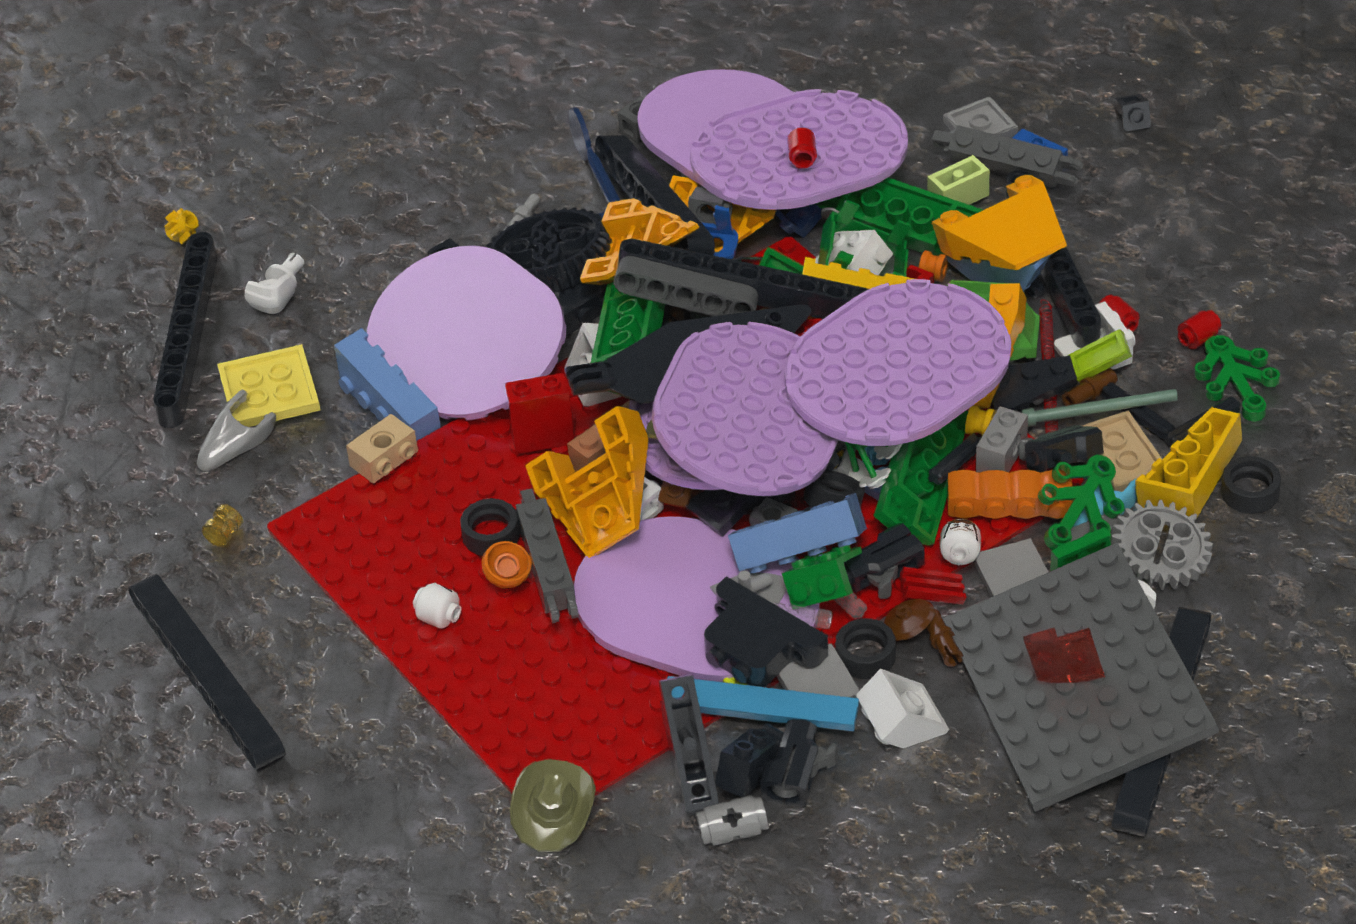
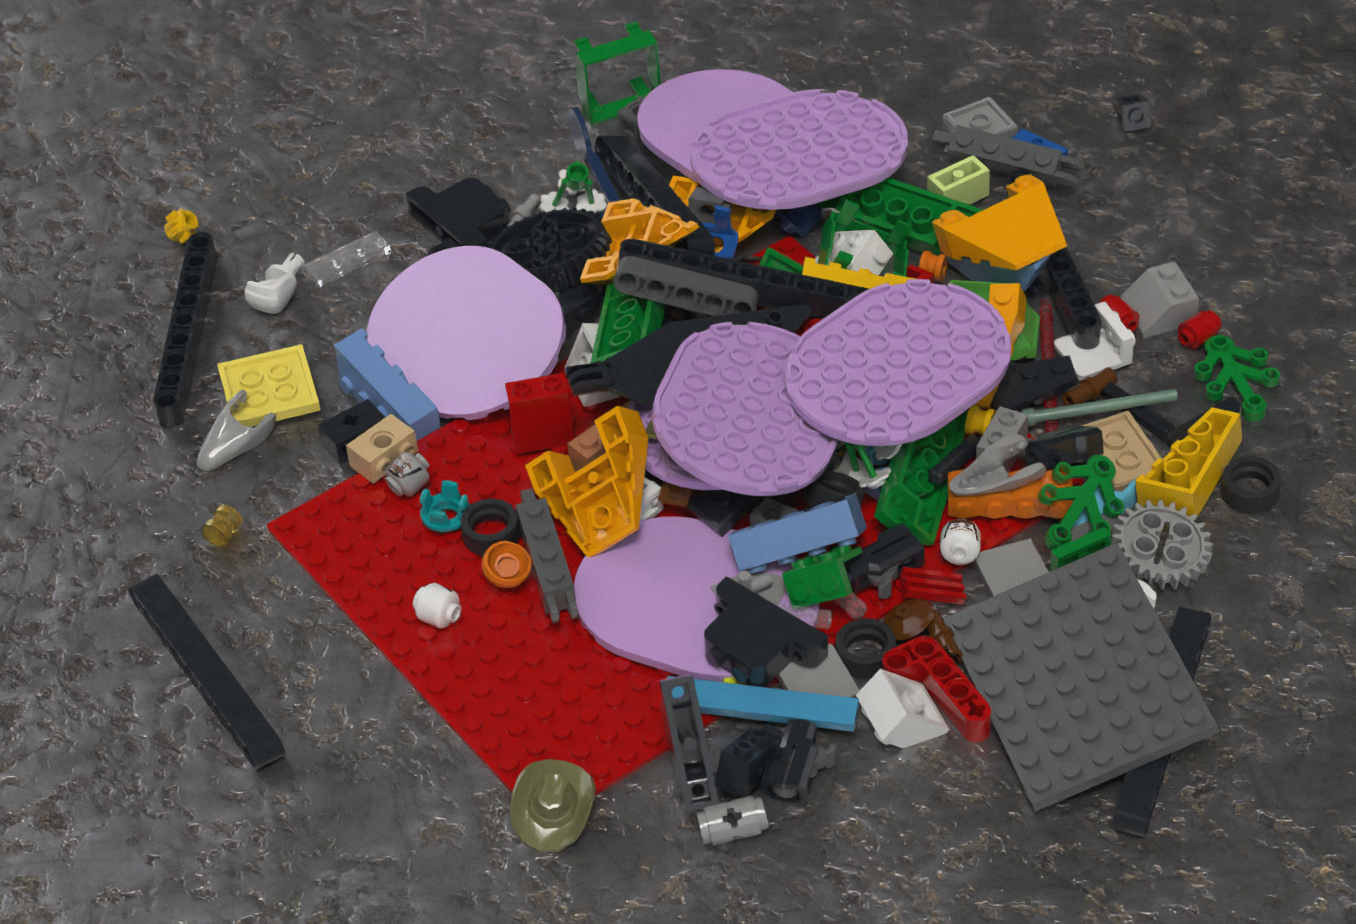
(347, 259): none -> clear tile
(347, 426): none -> black brick
(407, 474): none -> light grey head
(448, 499): none -> teal piece
(463, 212): none -> black brick
(574, 180): none -> plant
(589, 55): none -> green piece
(802, 147): red brick -> none
(930, 665): none -> red beam
(988, 473): none -> light grey animal
(1065, 657): clear red slope -> none
(1100, 355): lime tile -> none
(1161, 299): none -> light grey slope

